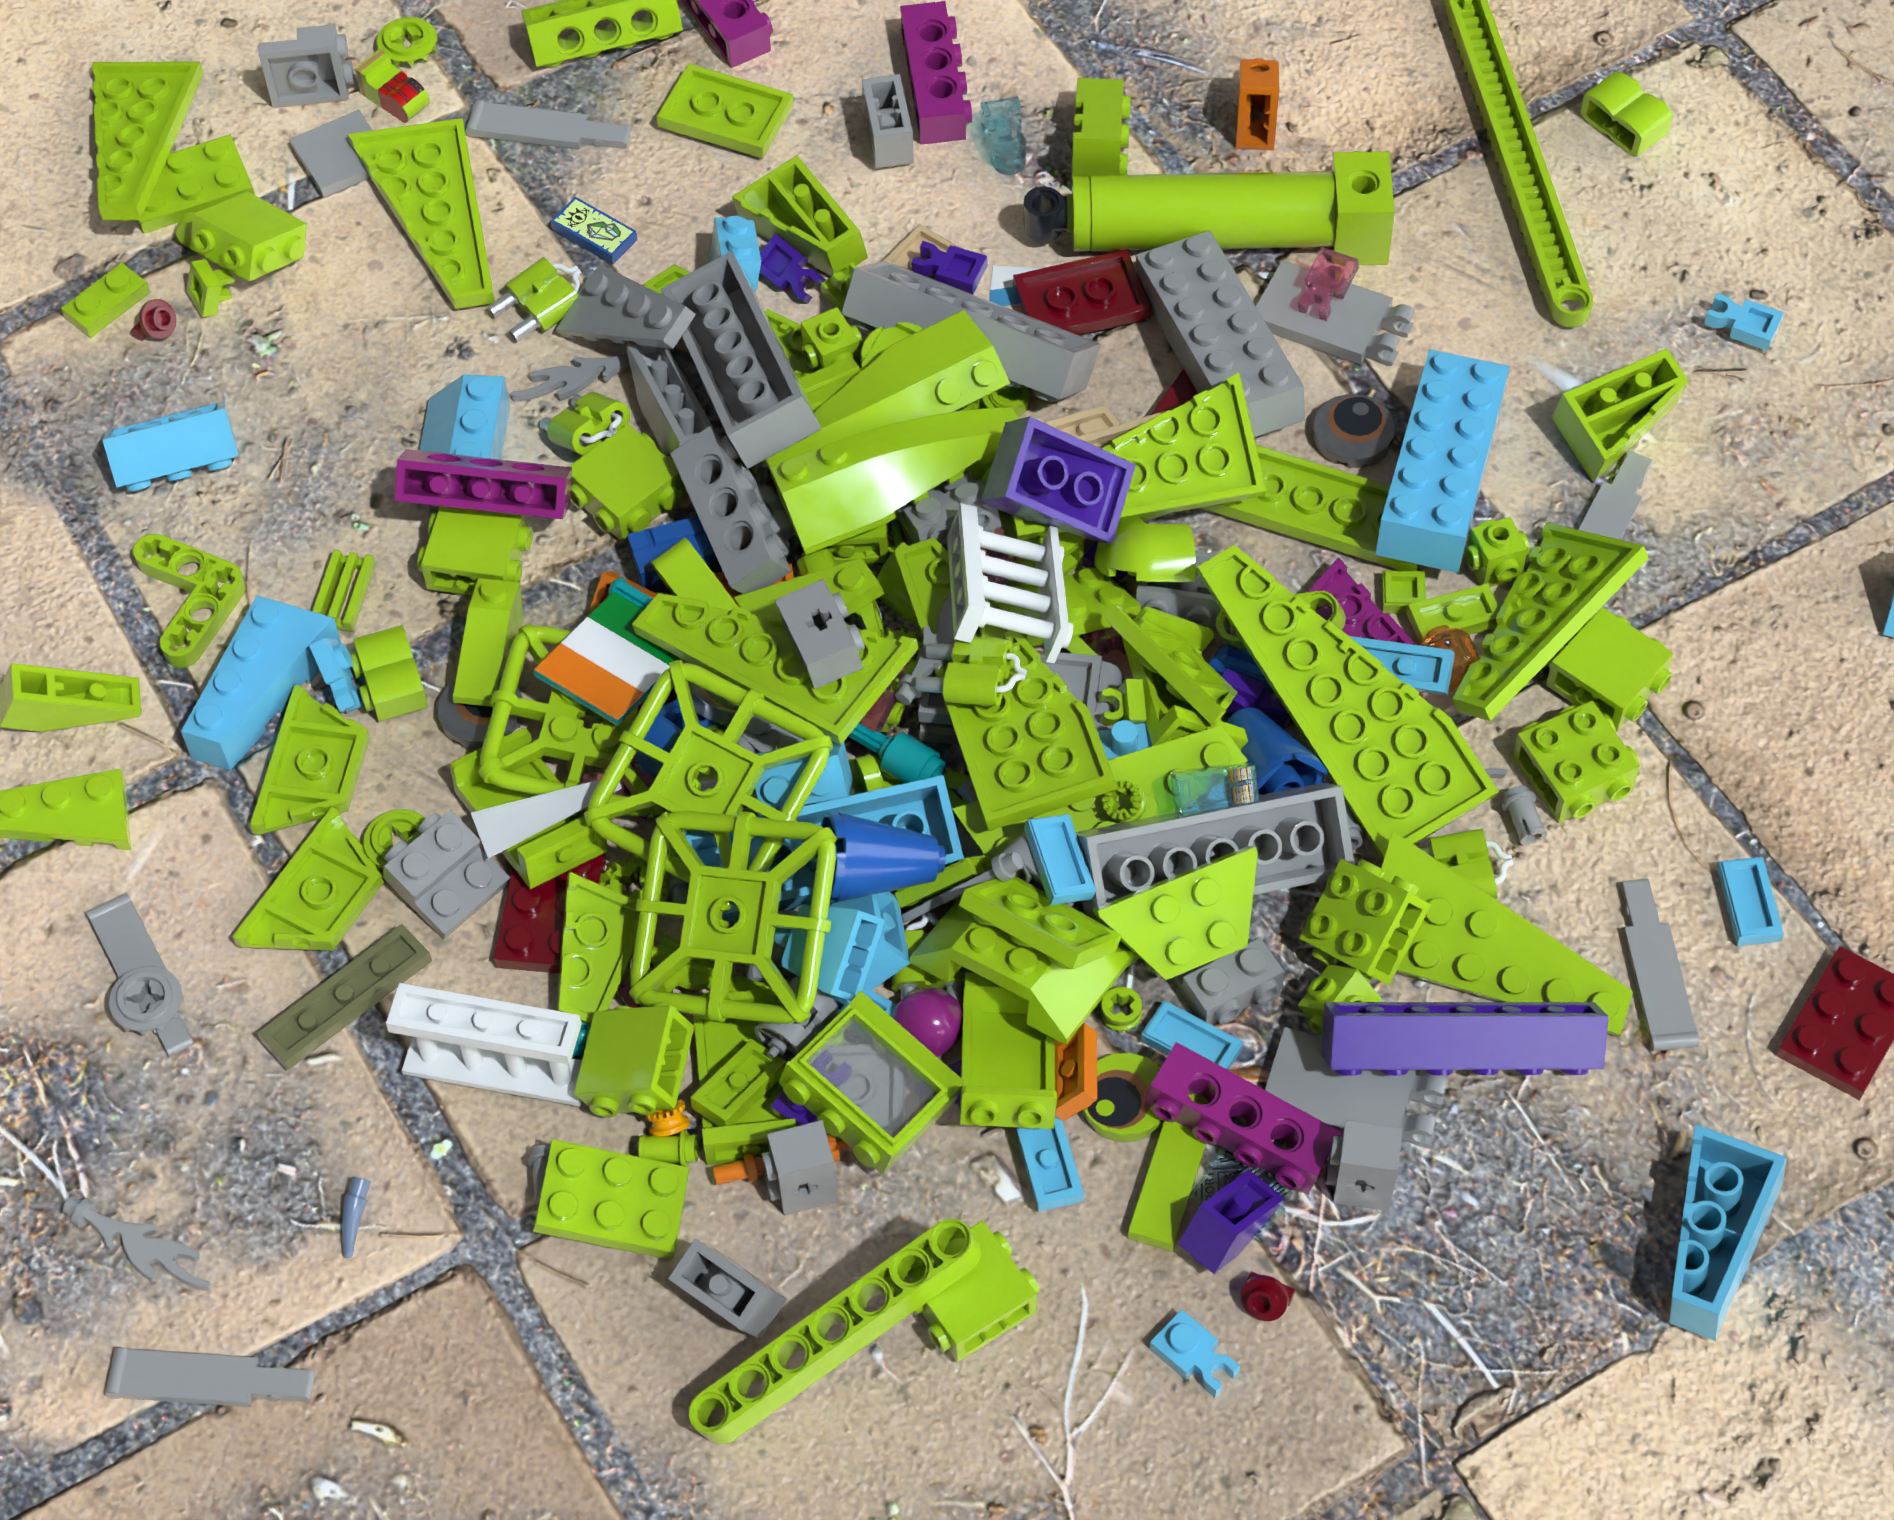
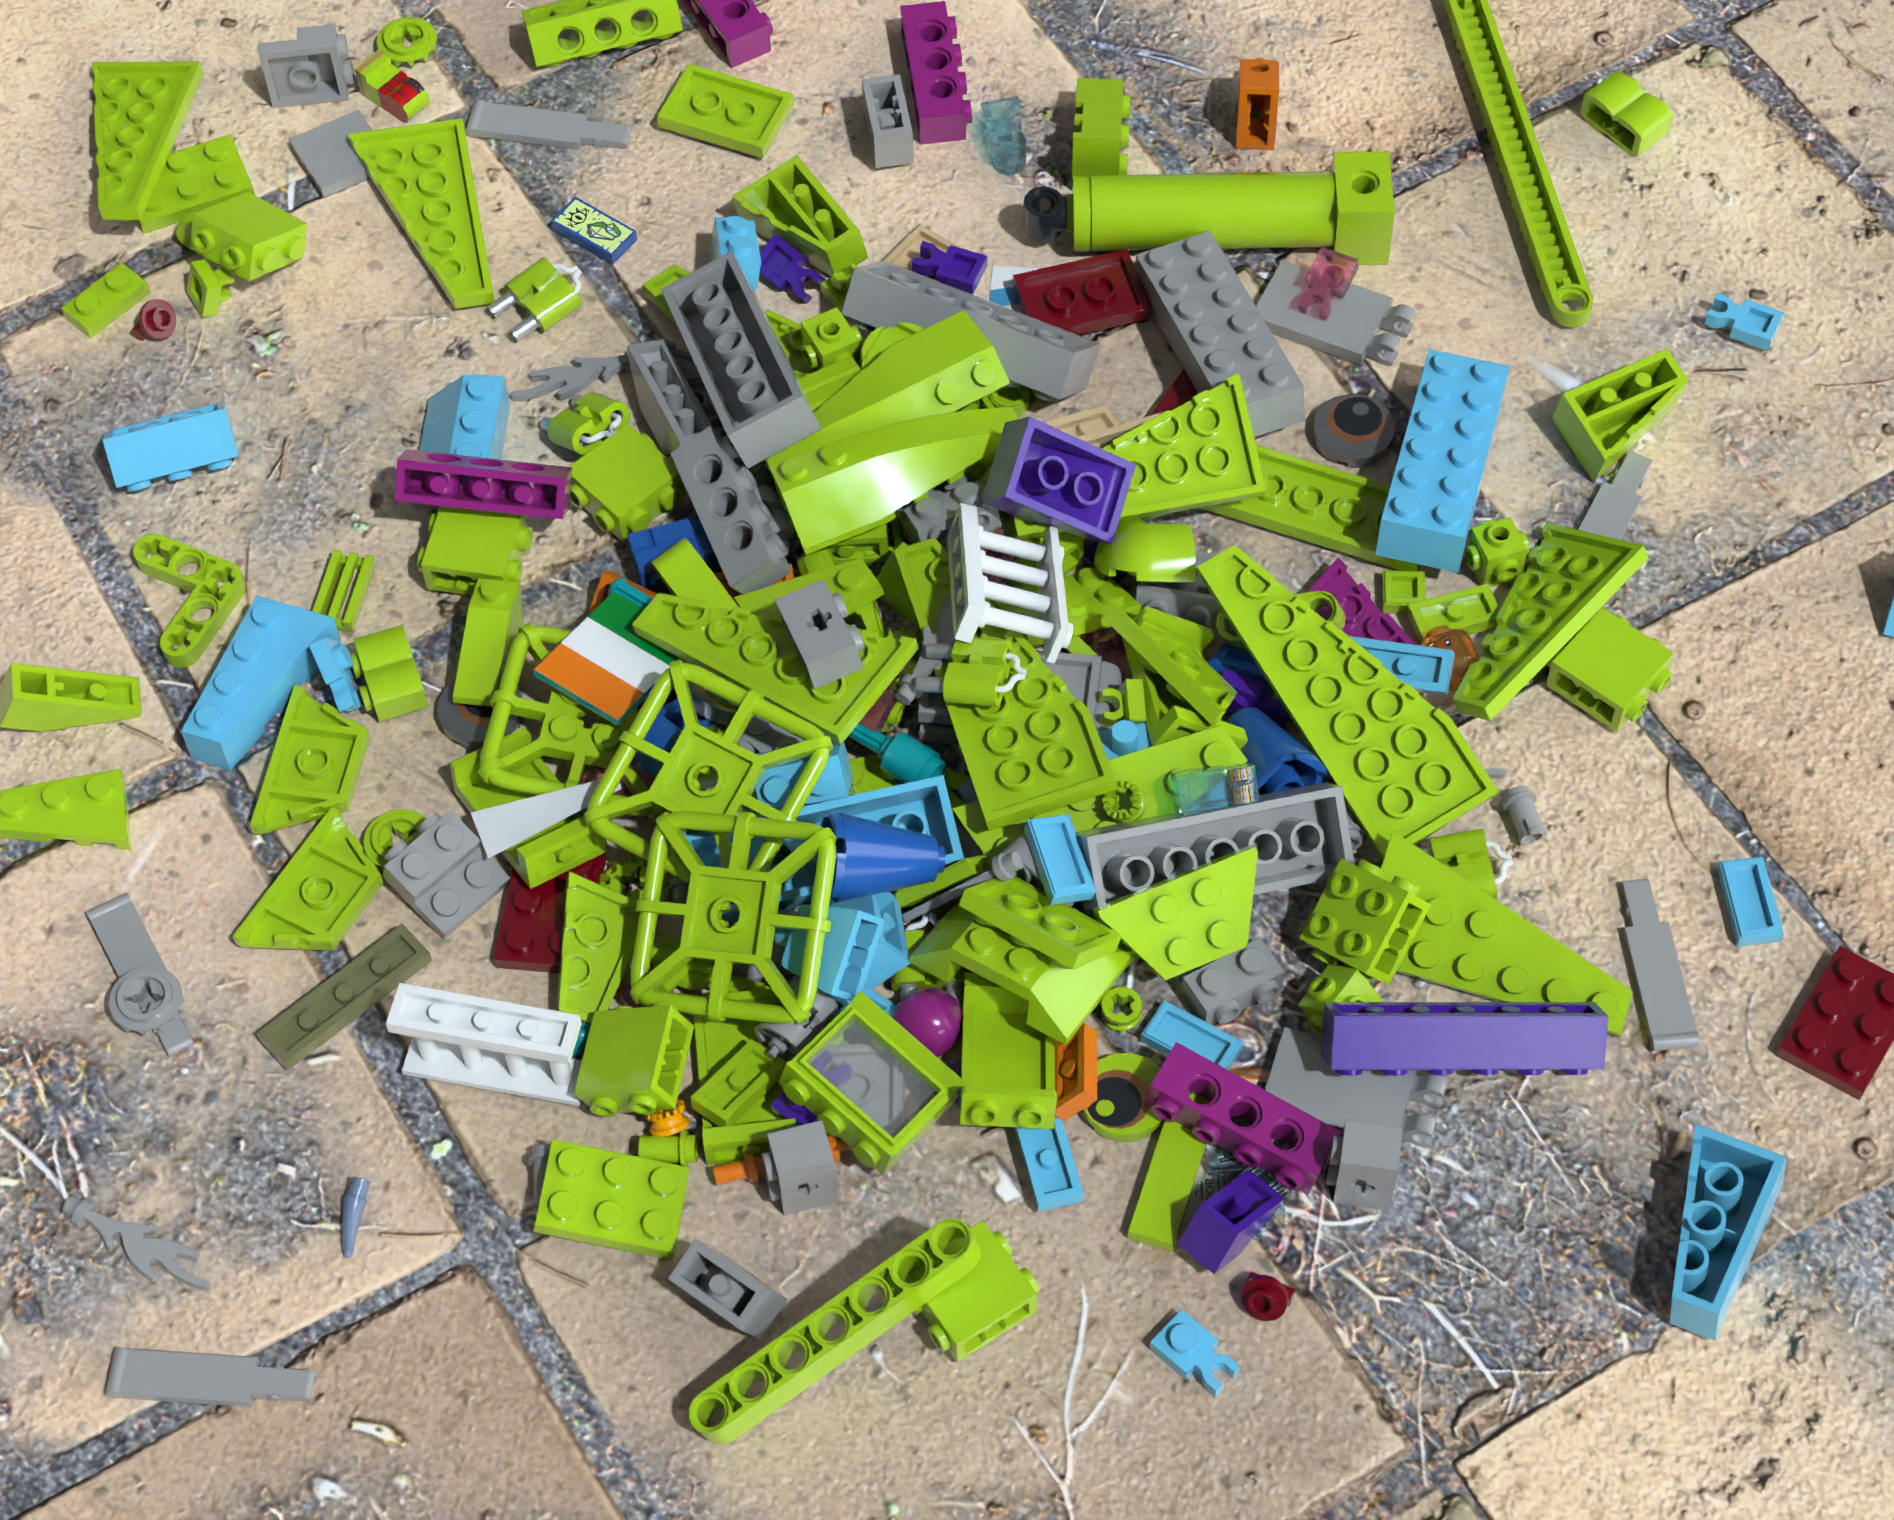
(624, 311): light grey wing -> none
(868, 773): lime tile -> none
(1576, 761): lime brick -> none

